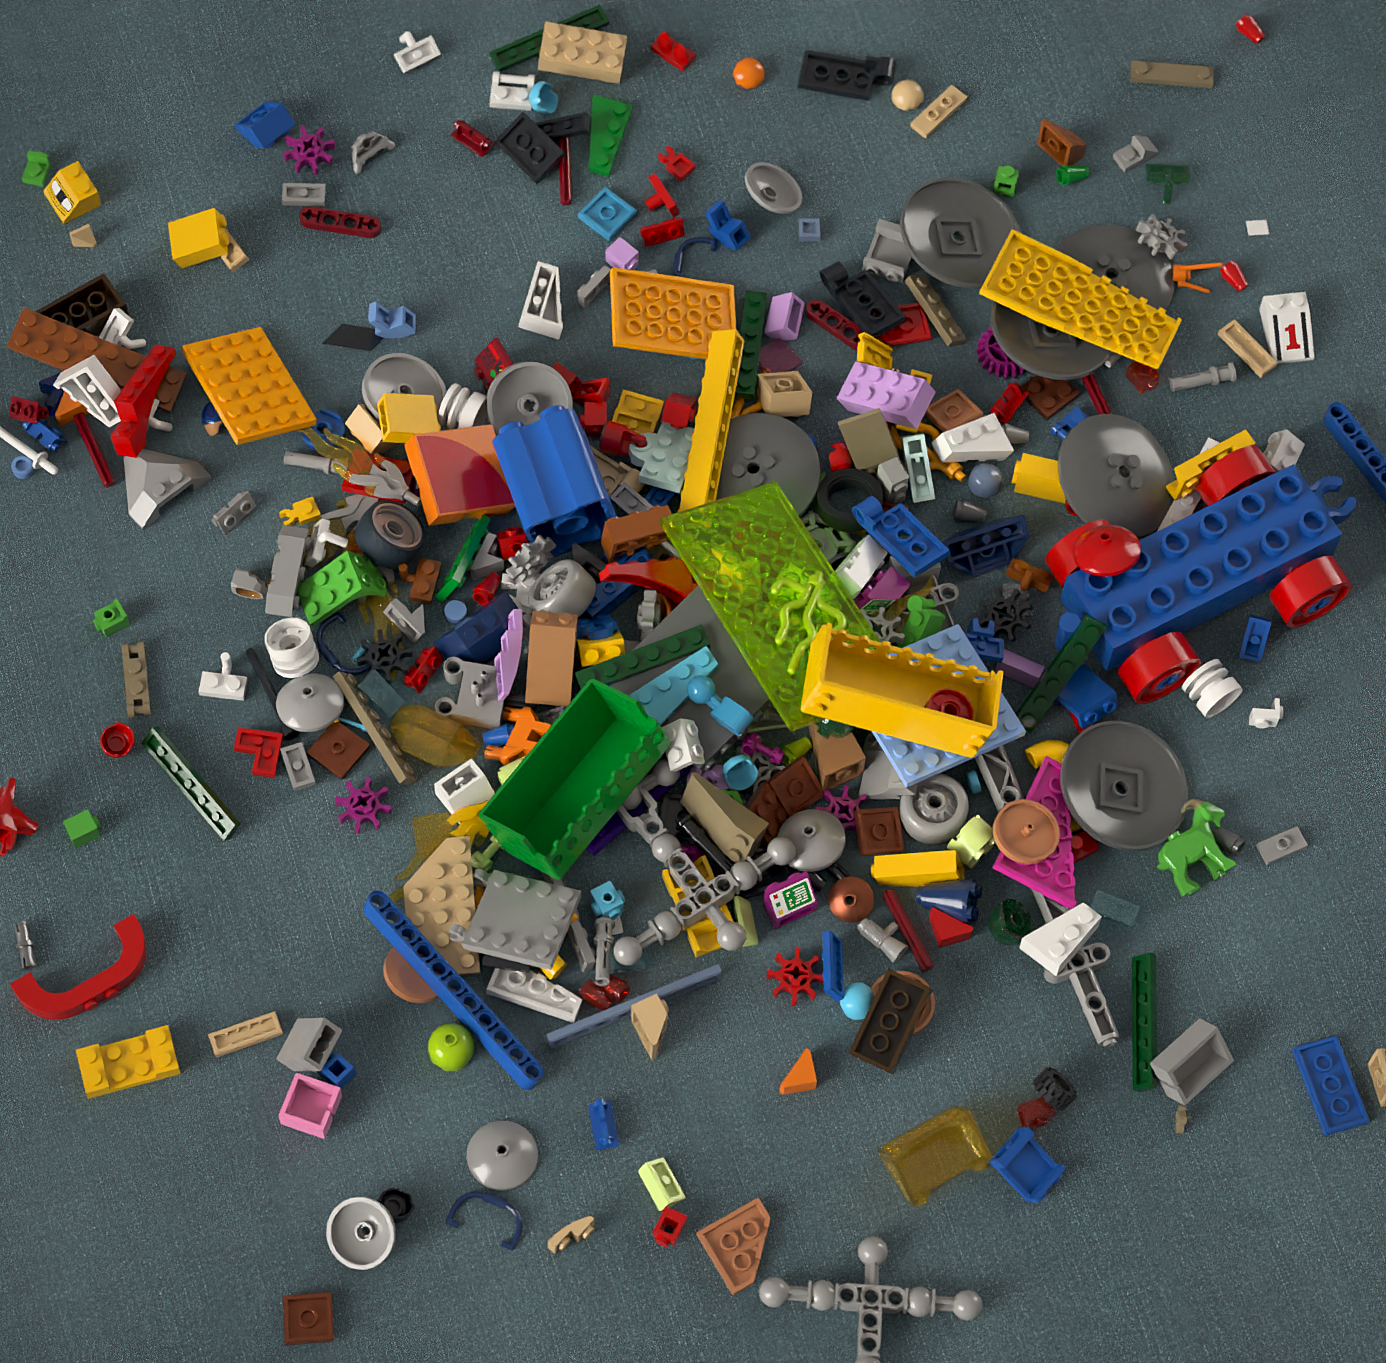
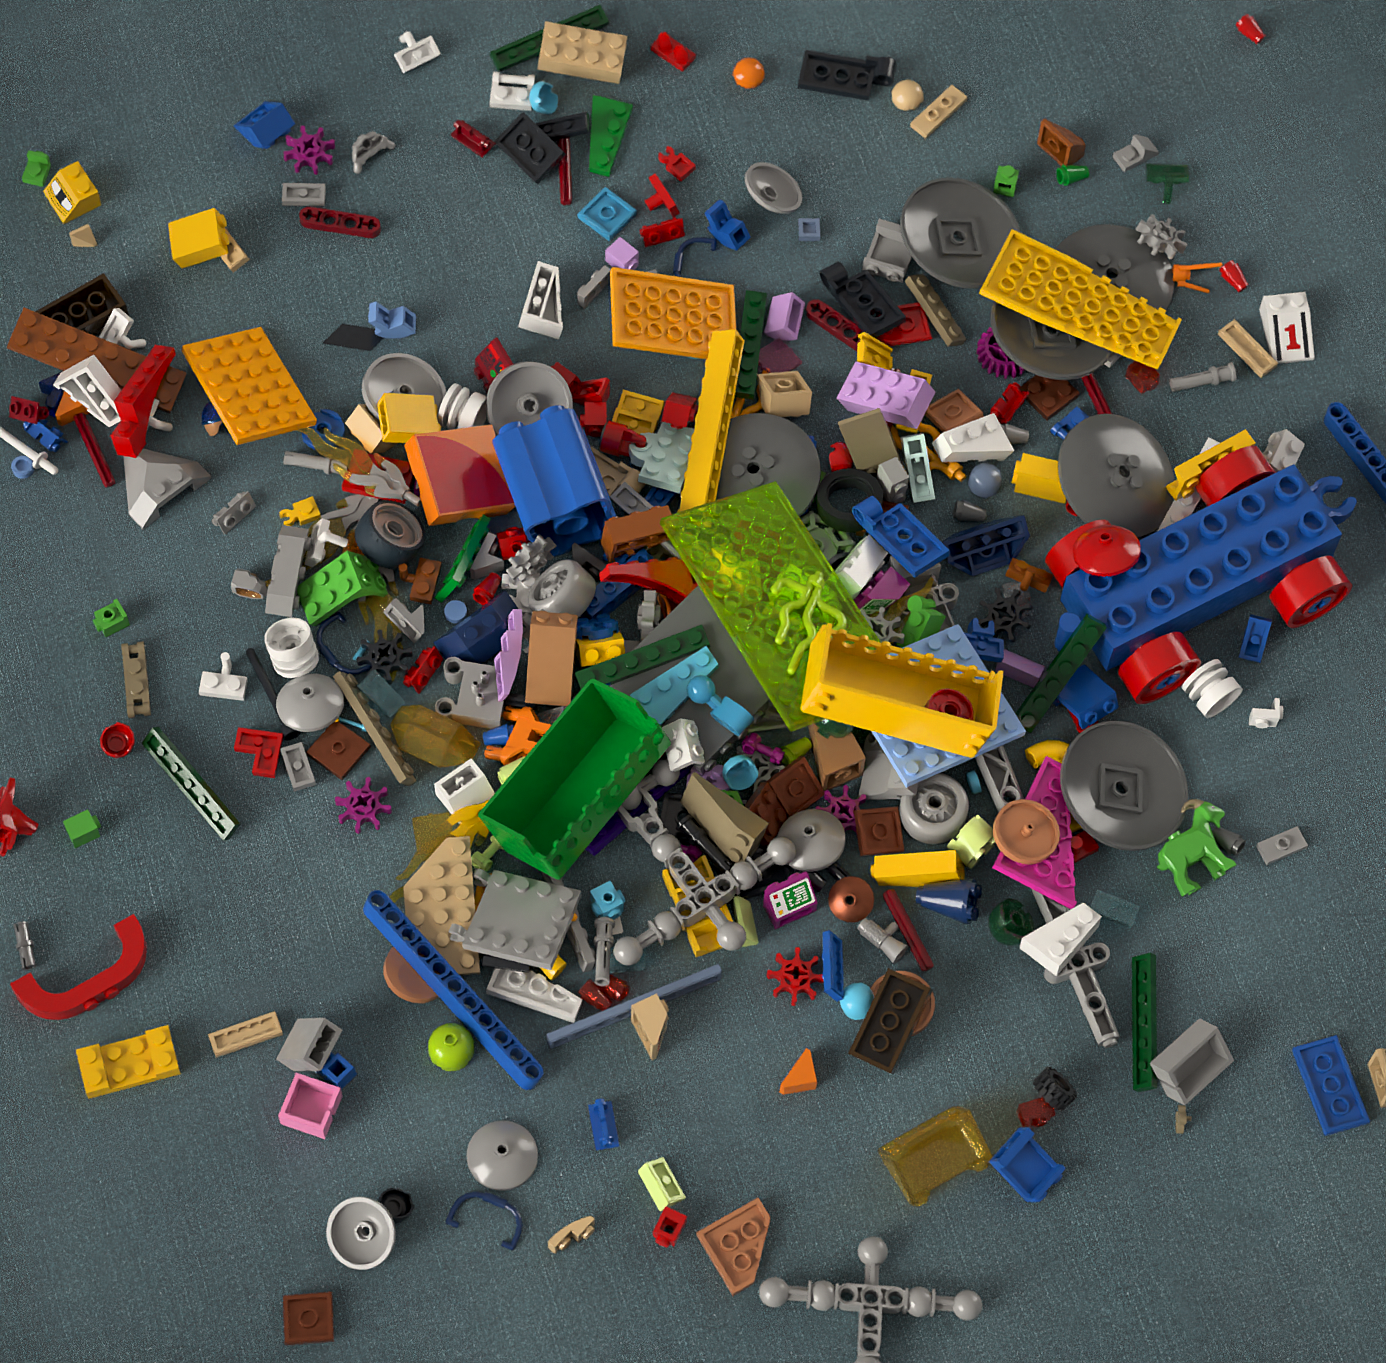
(948, 929): red slope -> none
(1171, 74): dark tan plate -> none
(1257, 227): white sticker -> none

